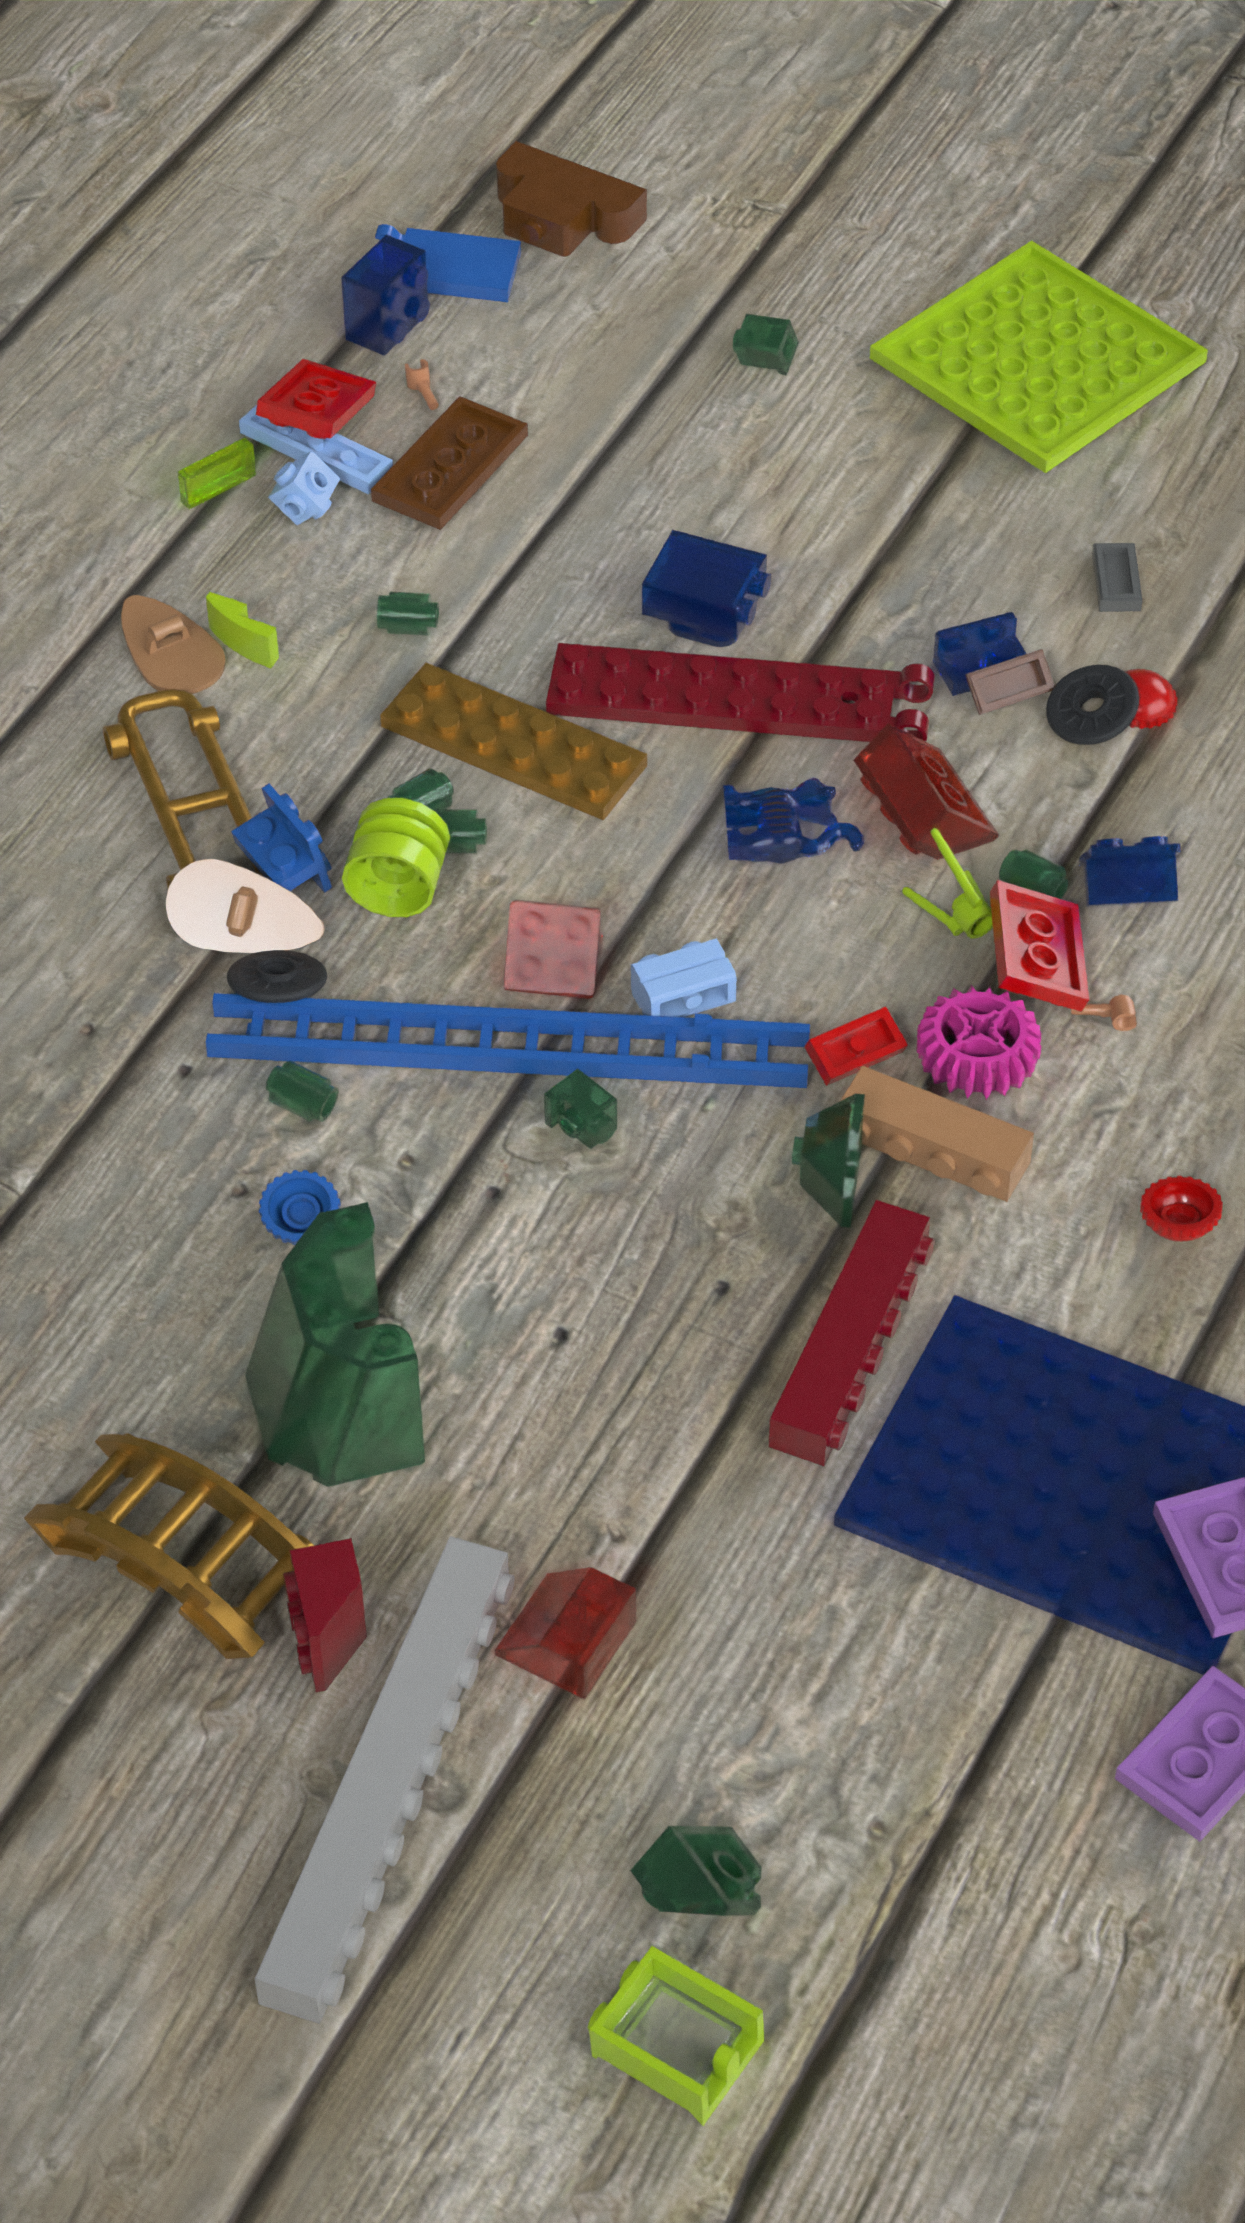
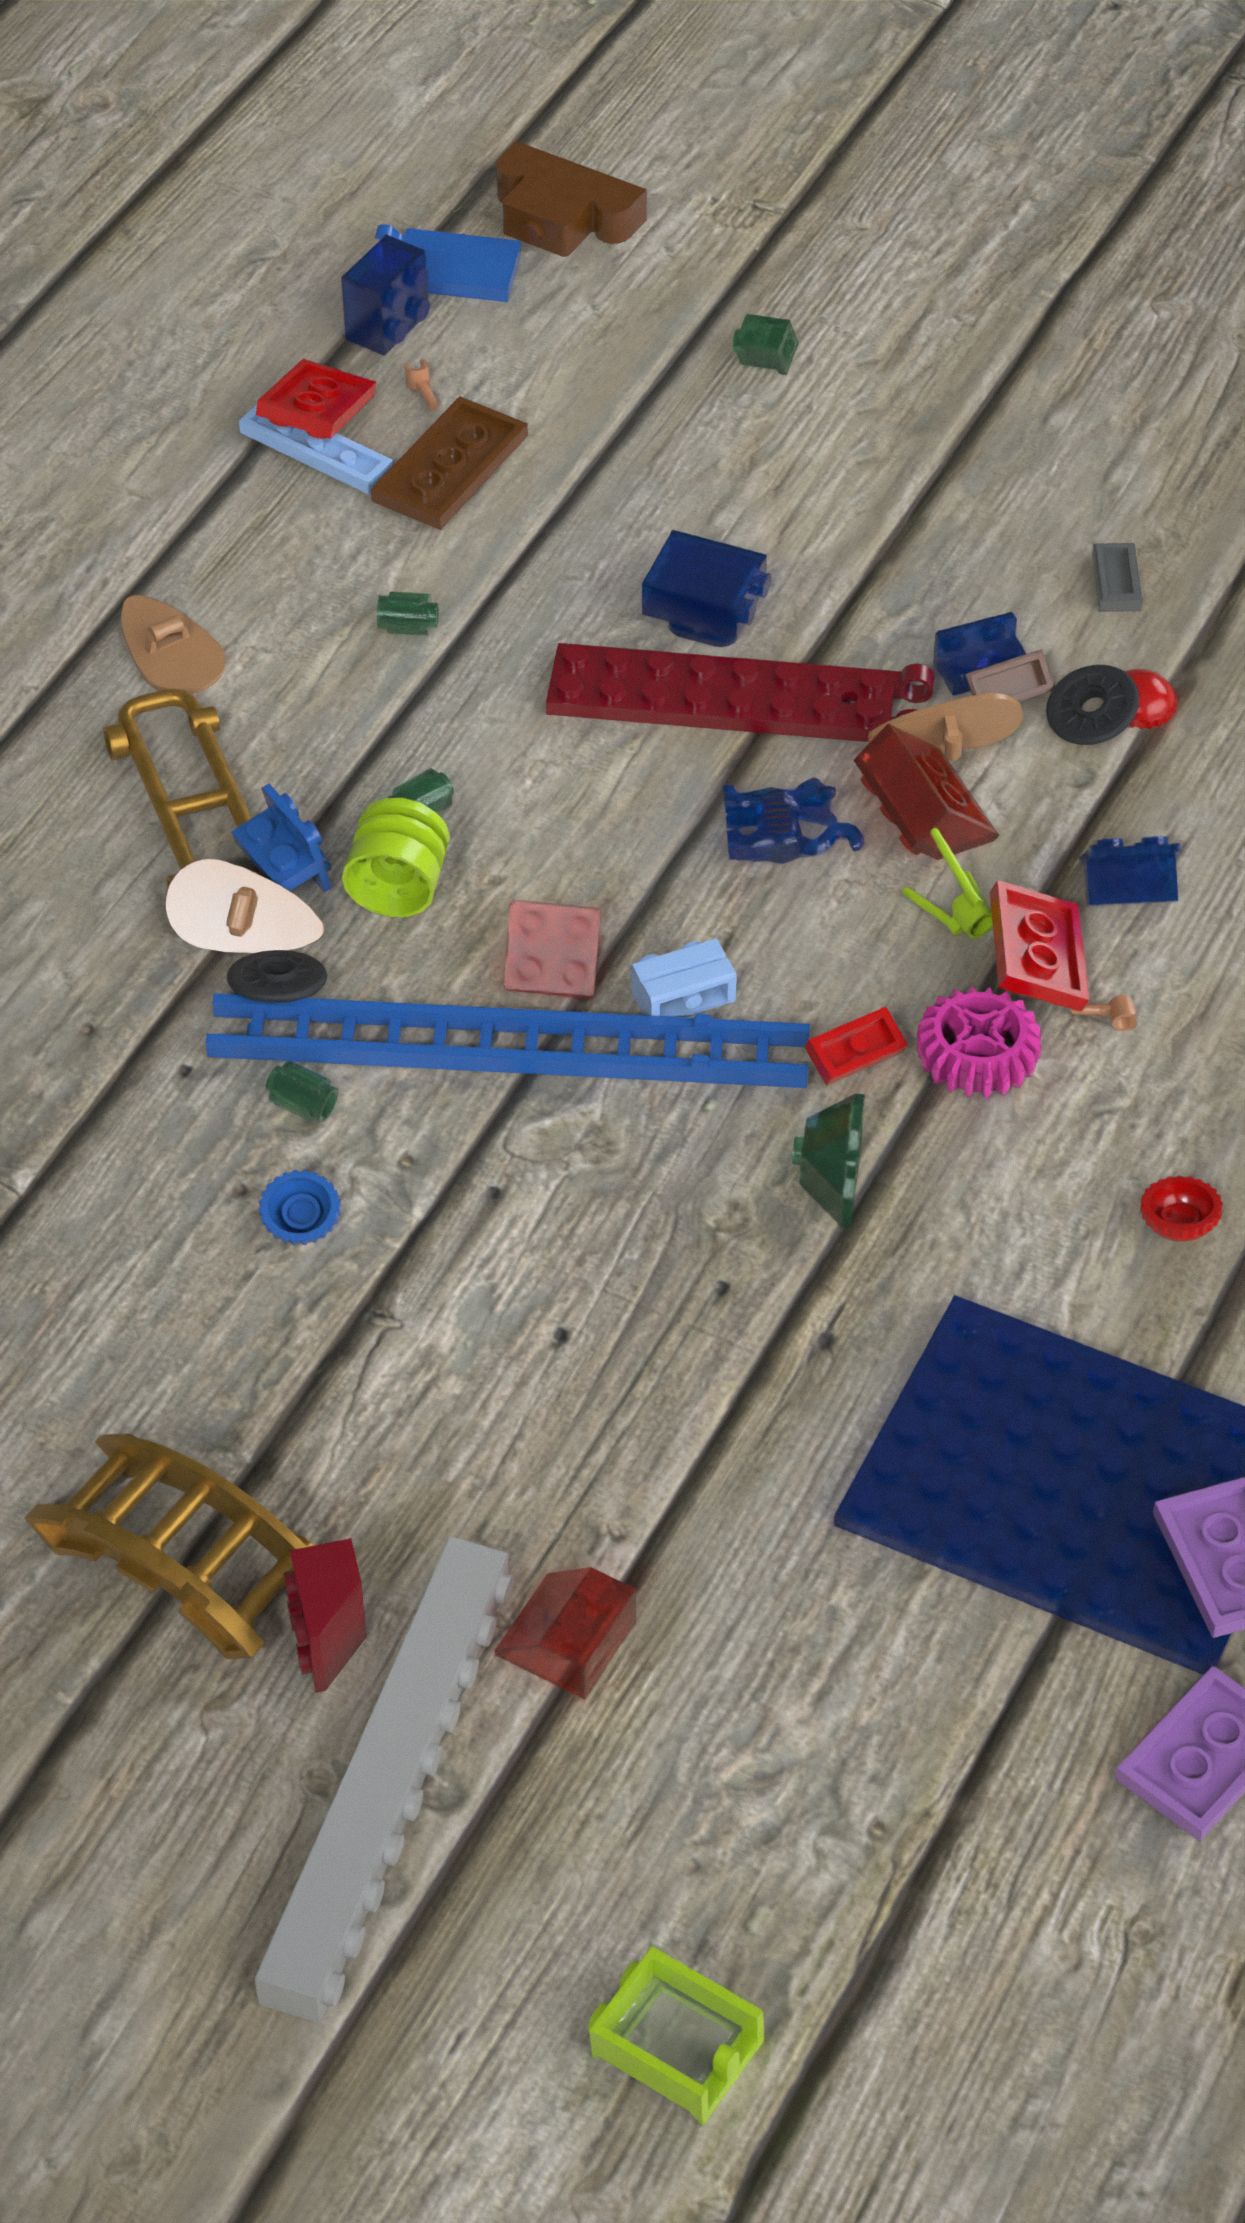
(216, 473): clear neon green tile -> none
(246, 636): lime slope -> none
(304, 488): light blue brick -> none
(319, 1388): clear green windscreen -> none
(465, 830): clear green brick -> none
(514, 740): pearl gold plate -> none
(581, 1109): clear green brick -> none
(700, 1872): clear green slope -> none
(850, 1334): dark red brick -> none
(942, 1135): medium nougat brick -> none
(961, 722): none -> medium nougat shield
(1034, 873): clear green brick -> none
(1038, 355): lime plate -> none

